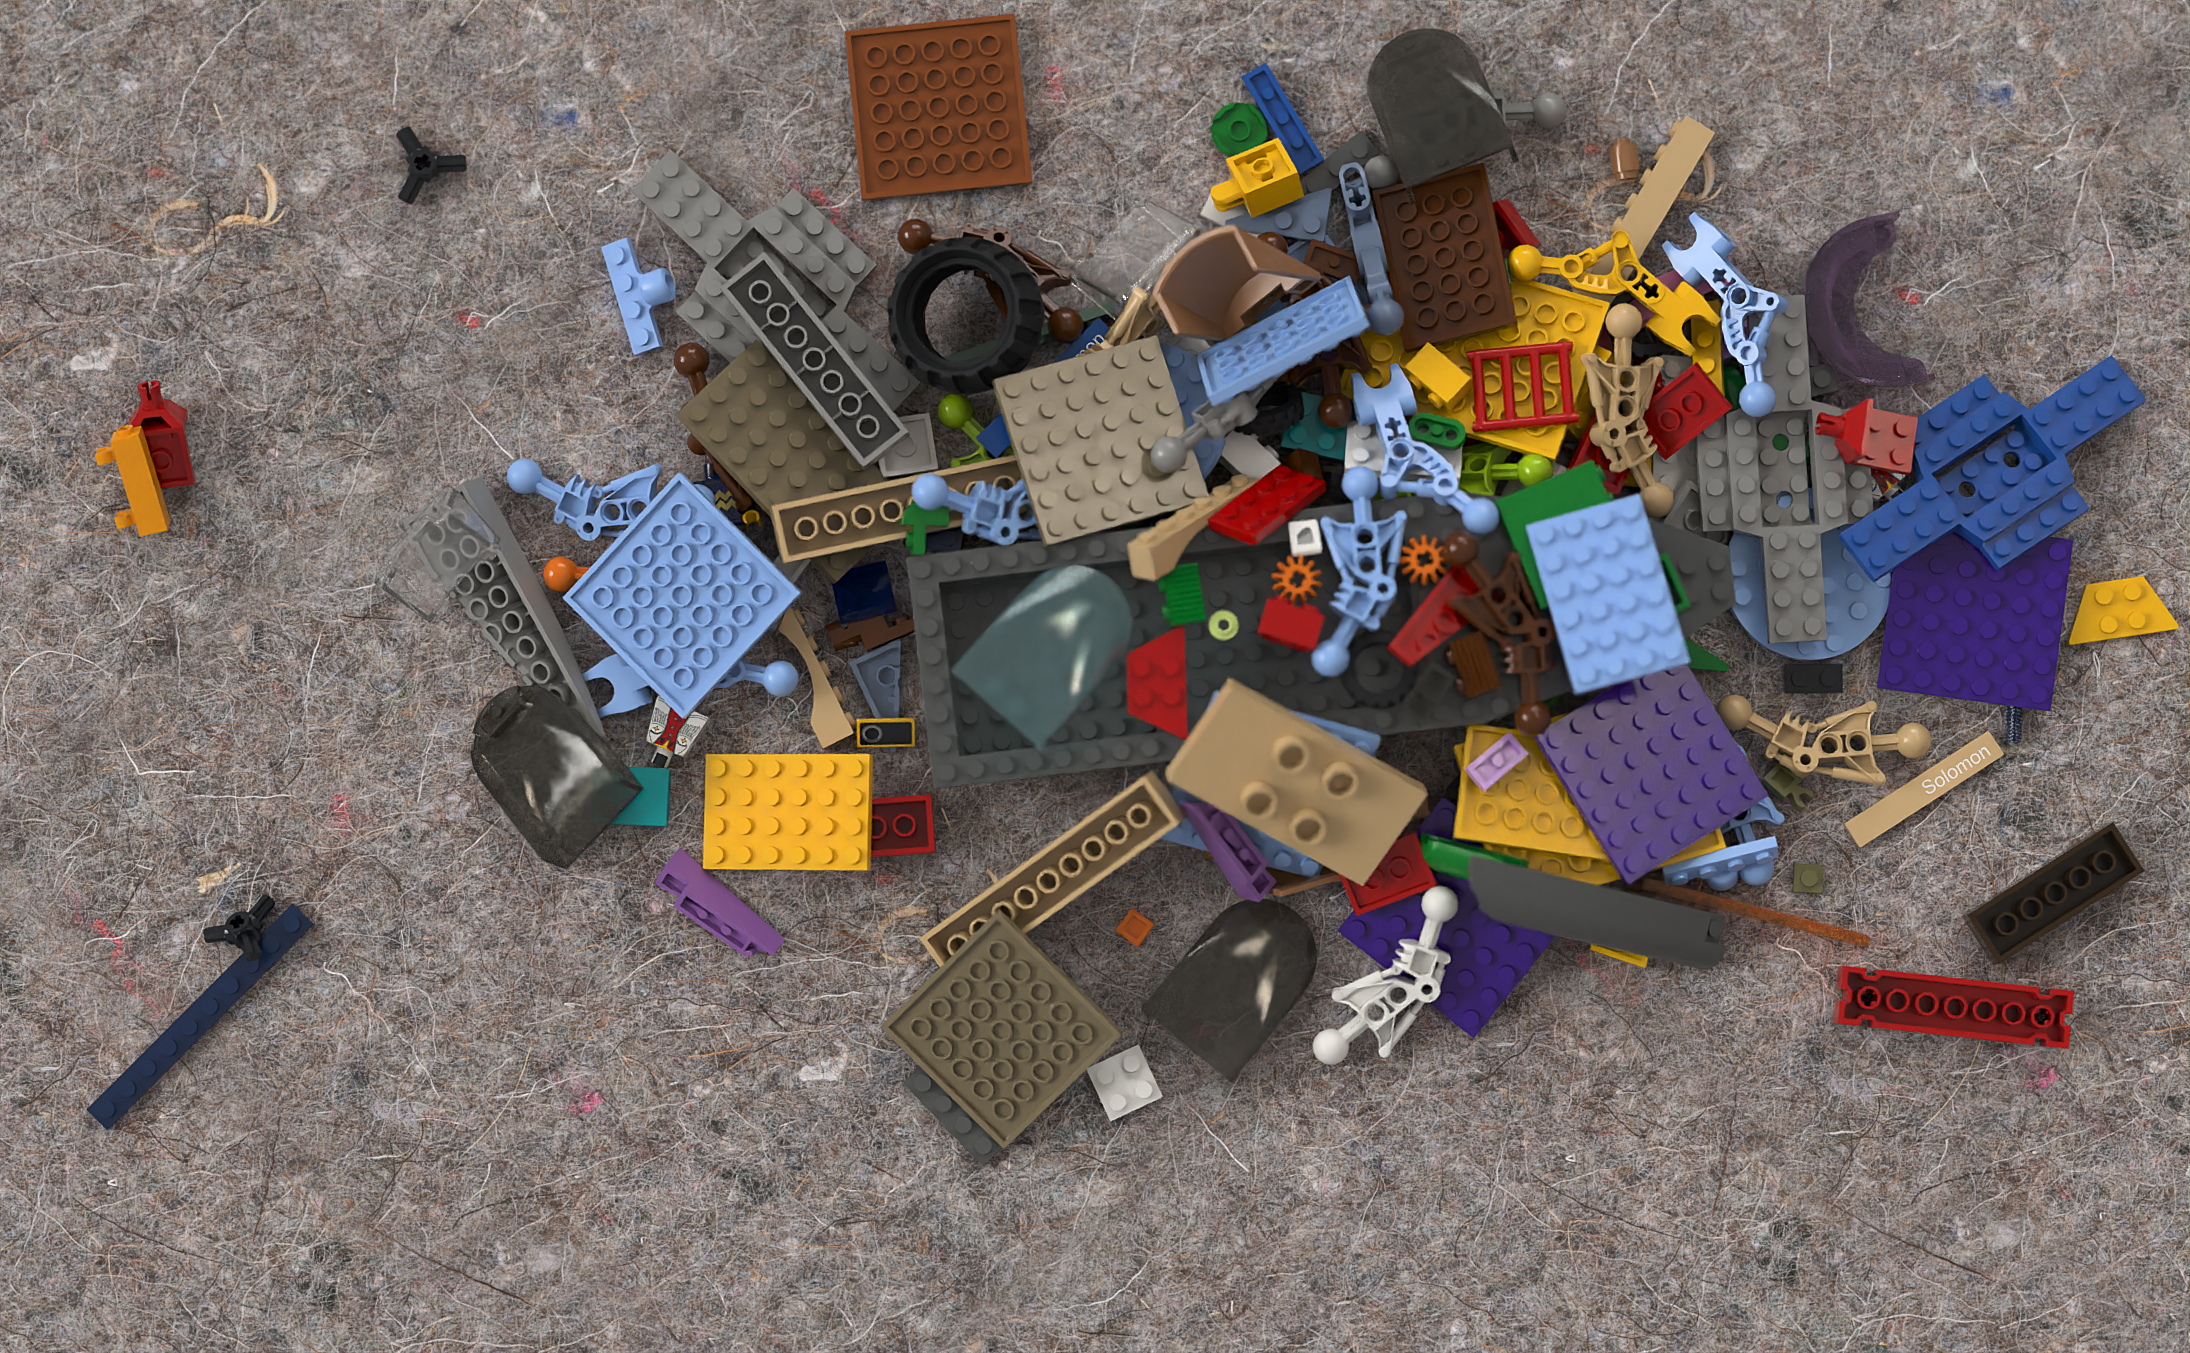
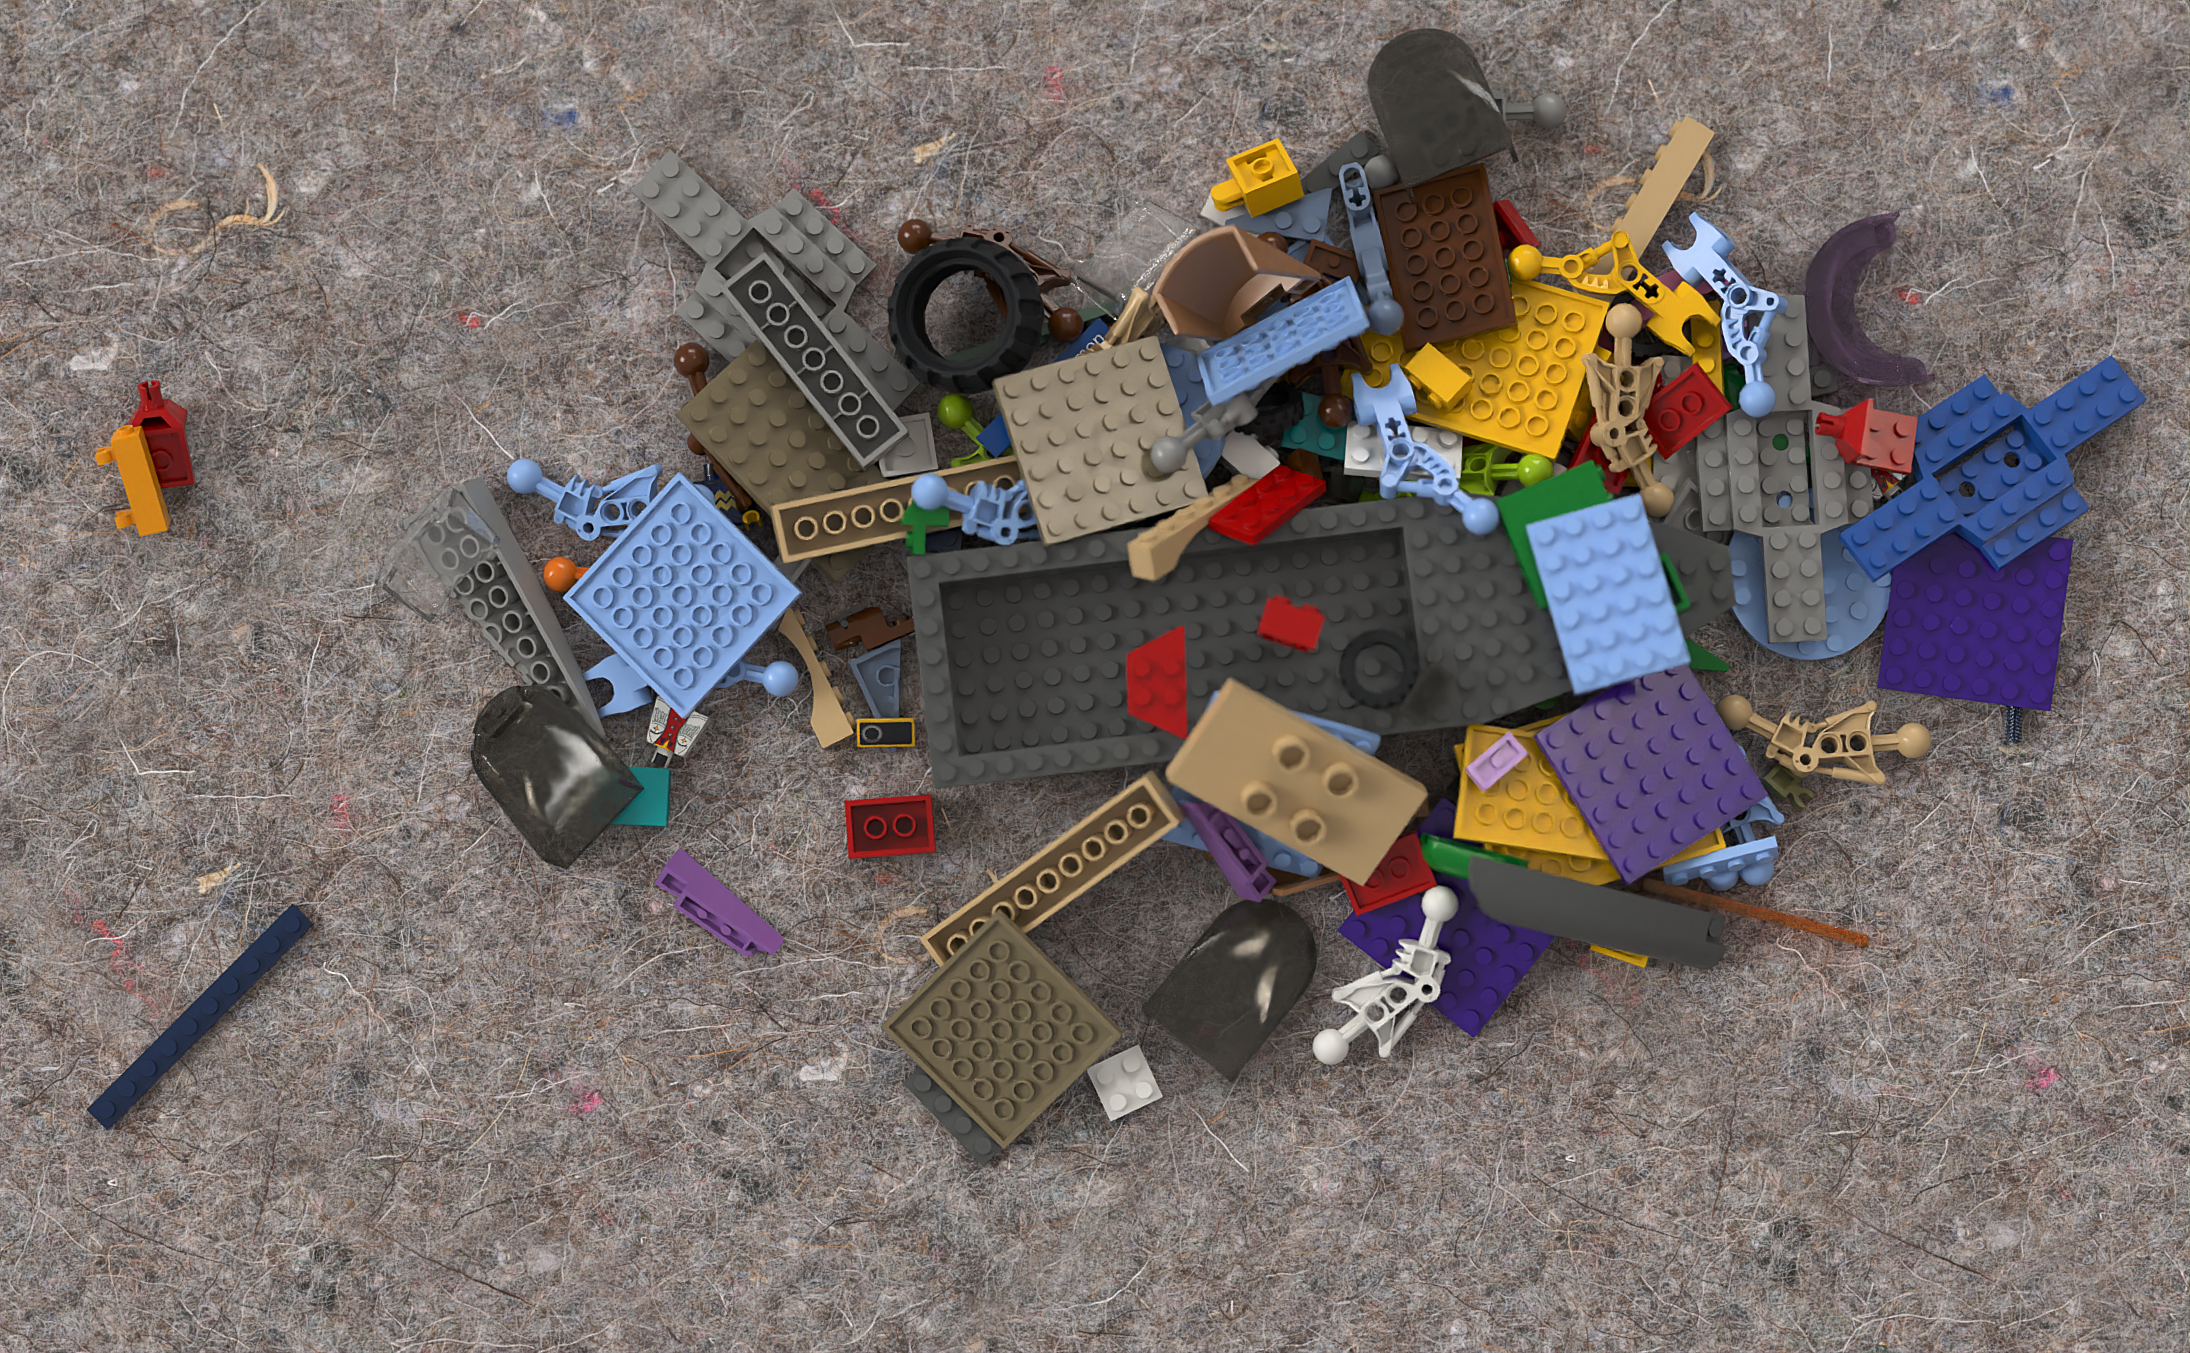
(243, 929): black bush -> none
(418, 153): black bush -> none
(637, 294): light blue plate -> none
(788, 812): yellow plate -> none
(864, 593): clear blue plate -> none
(938, 107): dark orange plate -> none
(1049, 649): clear light blue windscreen -> none
(1134, 927): orange tile -> none
(1182, 596): green brick -> none
(1220, 634): yellowish green plate -> none
(1238, 128): green tile -> none
(1282, 118): blue plate -> none
(1304, 538): white slope -> none
(1305, 585): orange gear -> none
(1355, 603): light blue piece -> none
(1420, 550): orange gear -> none
(1434, 618): red wing -> none
(1439, 429): green plate -> none
(1473, 665): reddish brown brick -> none
(1526, 658): reddish brown piece -> none
(1534, 353): red bar -> none
(1624, 159): medium nougat brick -> none
(1807, 878): olive plate -> none
(1813, 678): black plate -> none
(1923, 789): tan tile -> none
(1953, 1007): red brick -> none
(2053, 893): dark brown brick -> none
(2119, 611): yellow wing -> none

